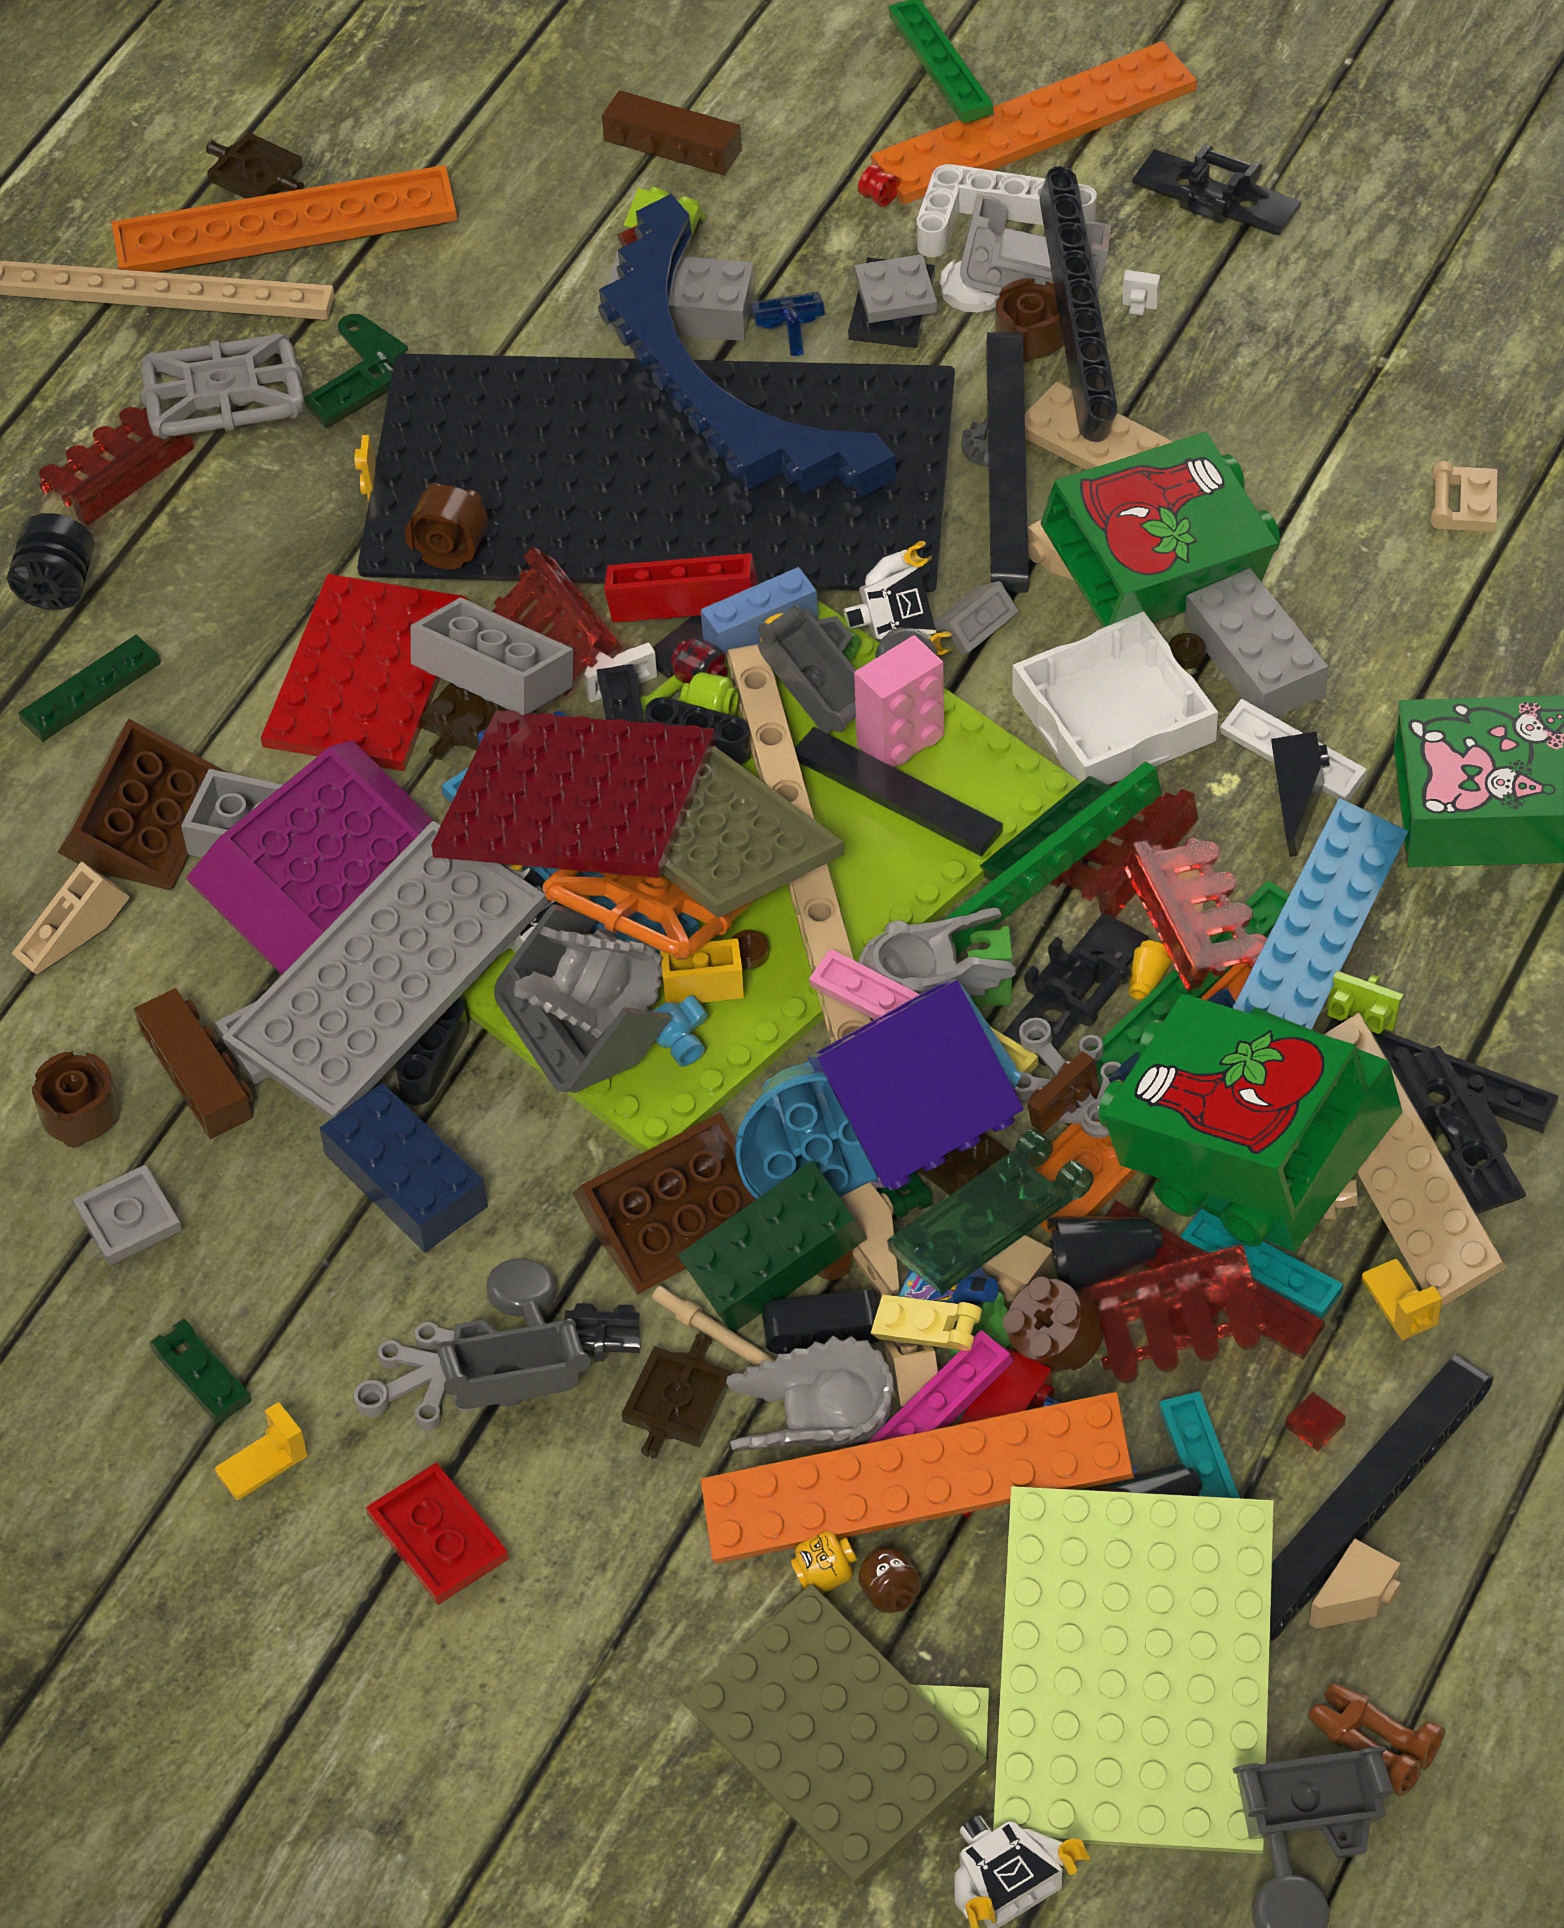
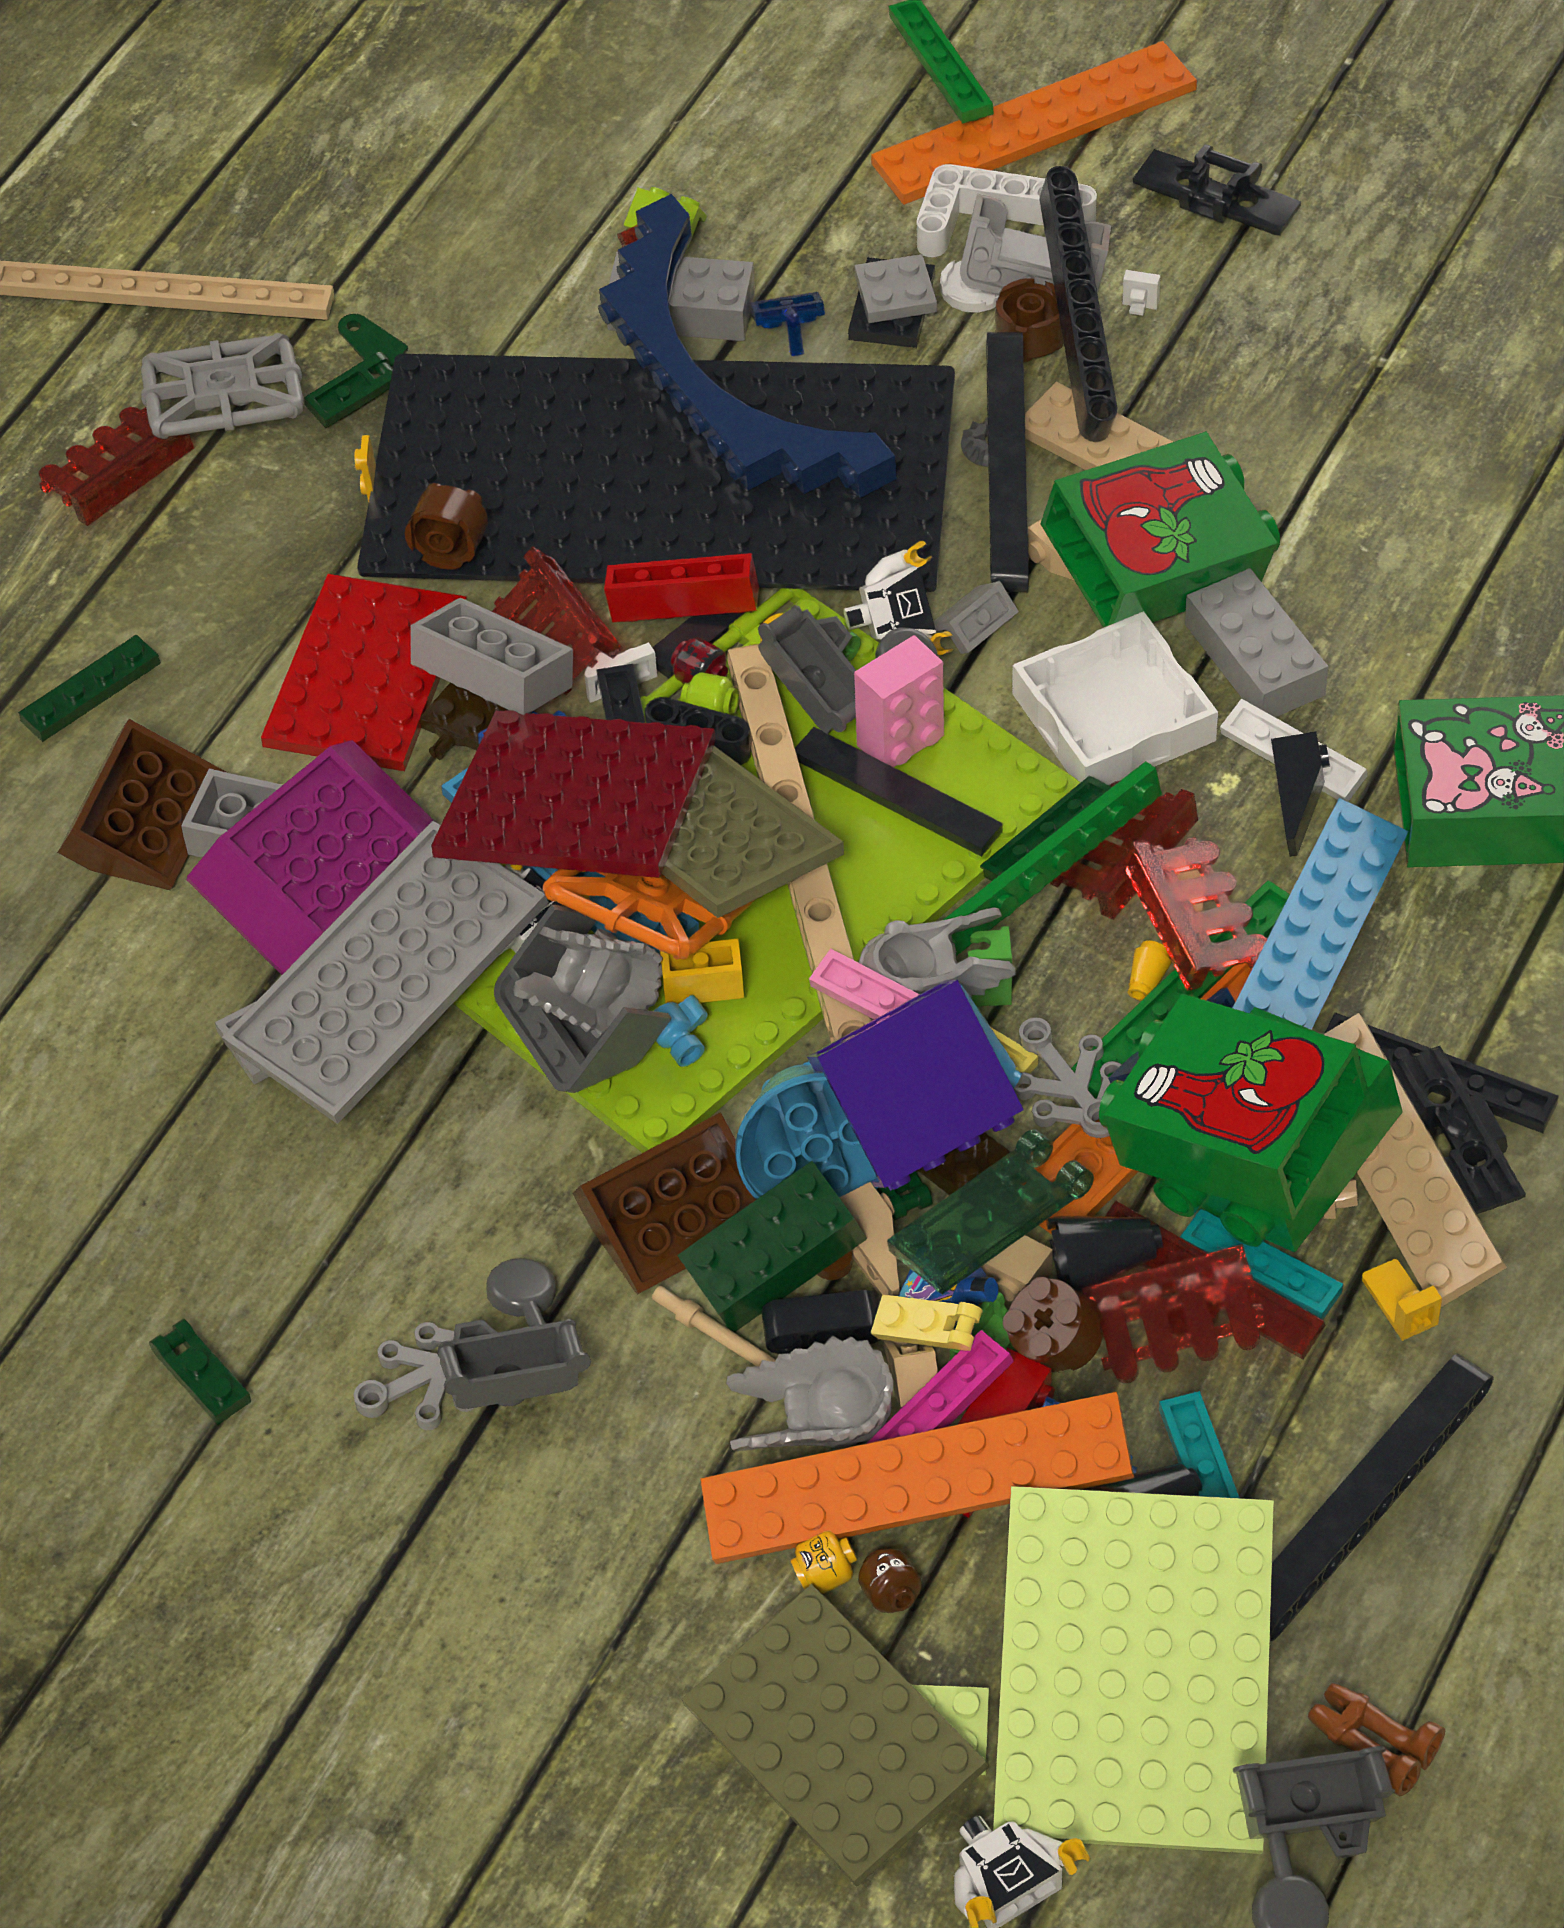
(51, 561): black wheel -> none
(74, 916): tan slope -> none
(75, 1098): reddish brown brick -> none
(127, 1215): light grey plate -> none
(194, 1063): reddish brown brick -> none
(254, 167): dark brown plate -> none
(265, 1458): yellow bracket -> none
(284, 220): orange plate -> none
(403, 1167): dark blue brick -> none
(429, 1065): black beam -> none
(437, 1533): red plate -> none
(607, 1330): black hips -> none
(672, 132): reddish brown brick -> none
(676, 1396): dark brown plate -> none
(737, 618): medium blue brick -> none
(752, 948): reddish brown tile -> none
(878, 185): red wheel -> none
(1072, 1083): reddish brown plate -> none
(1097, 958): black piece -> none
(1188, 650): dark brown tile -> none
(1315, 1421): clear red plate -> none
(1356, 1587): tan slope -> none
(1373, 1002): lime hips -> none
(1476, 498): tan plate -> none

